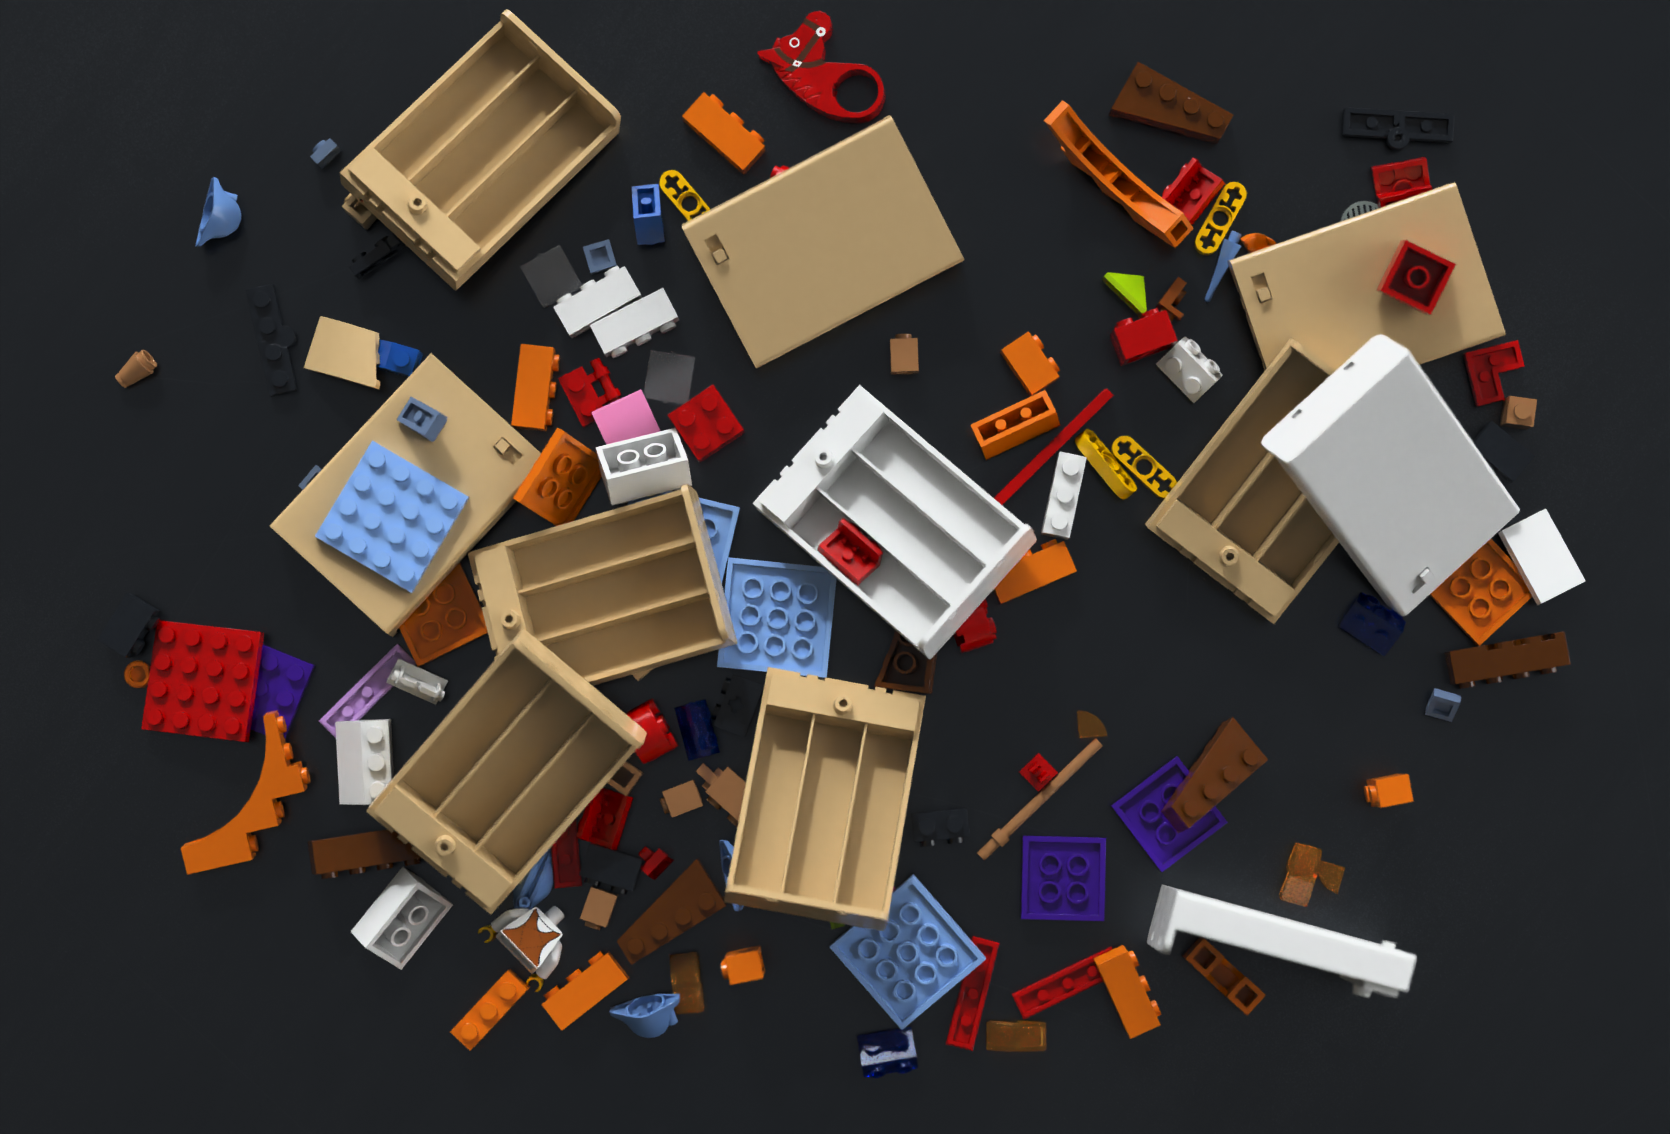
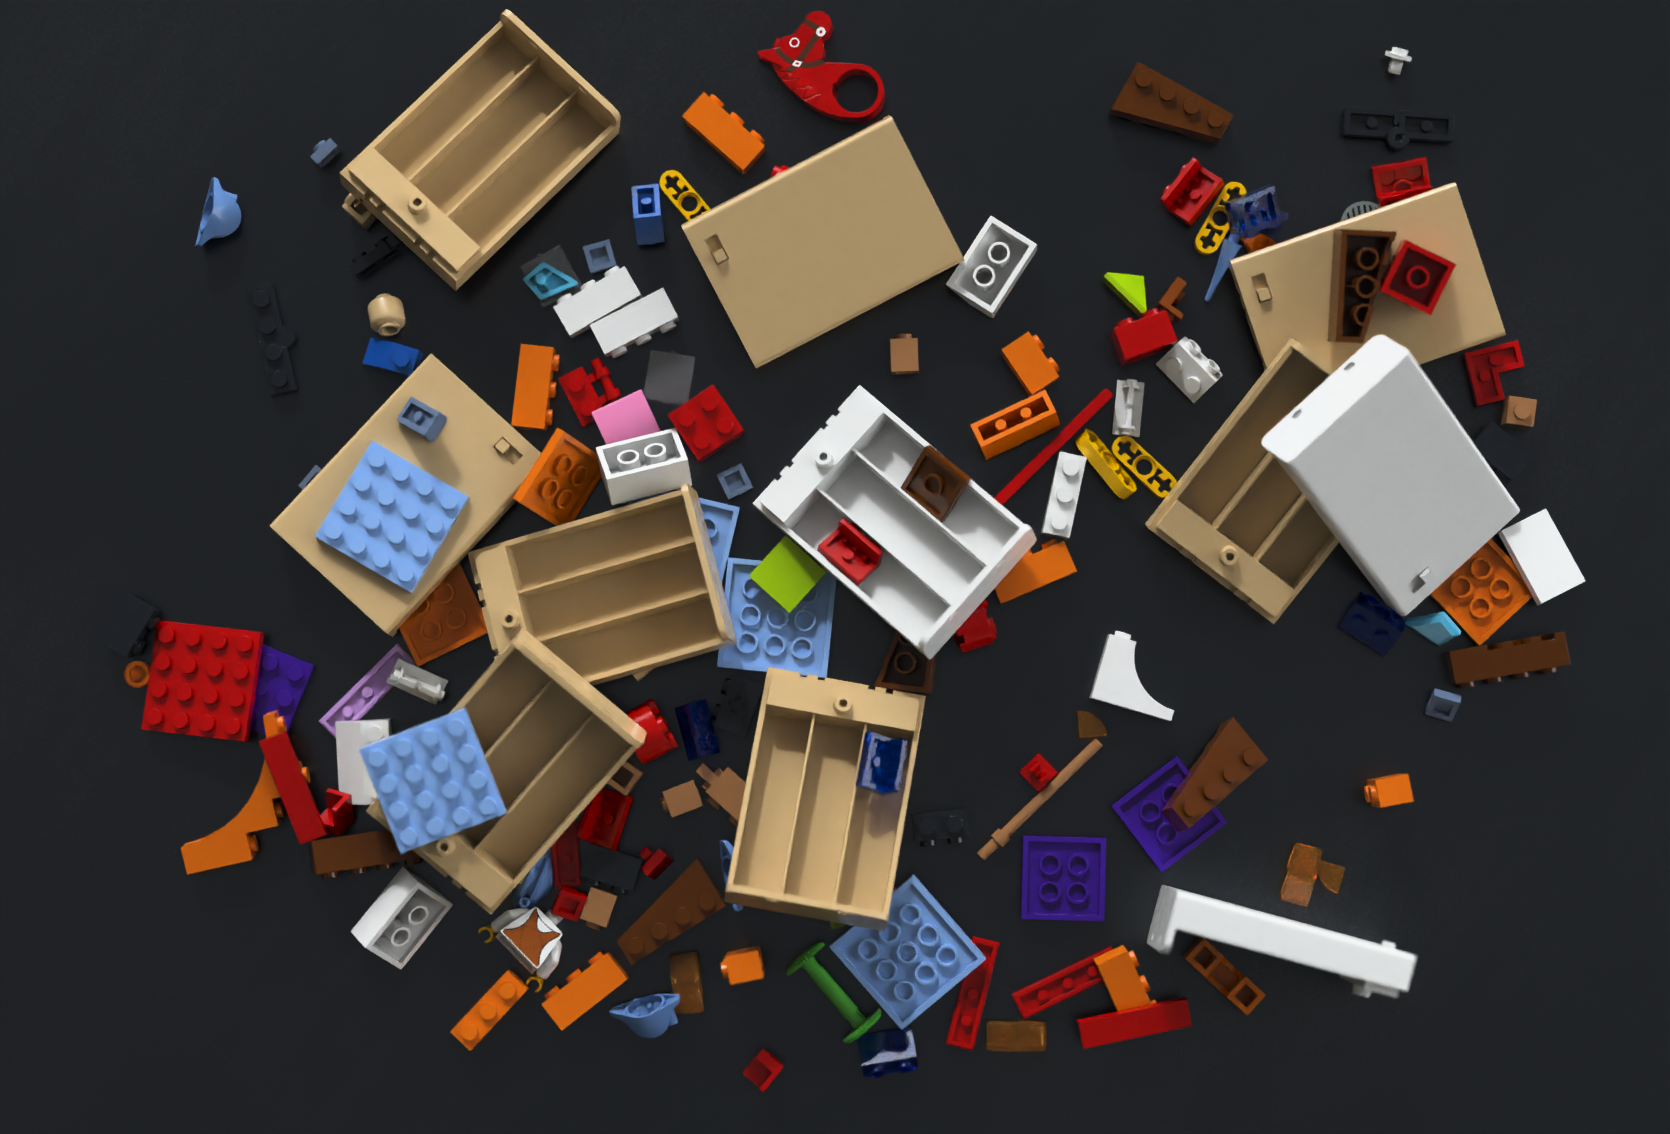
(136, 368): medium nougat cone -> none
(293, 787): none -> red tile
(339, 812): none -> red panel
(344, 352): tan slope -> none
(386, 314): none -> tan head
(433, 780): none -> light blue plate
(548, 281): none -> medium azure piece
(569, 903): none -> red tile
(734, 481): none -> sand blue plate
(763, 1069): none -> red panel
(787, 574): none -> lime tile
(833, 992): none -> bright green hose
(881, 763): none -> clear blue bracket
(935, 483): none -> reddish brown tile
(992, 266): none -> white slope
(1115, 179): orange arch -> none
(1118, 680): none -> white arch
(1128, 408): none -> white hinge
(1134, 1022): none -> red tile
(1254, 212): none -> clear blue bracket
(1355, 281): none -> reddish brown wedge
(1398, 56): none -> white plate
(1434, 627): none -> medium azure piece

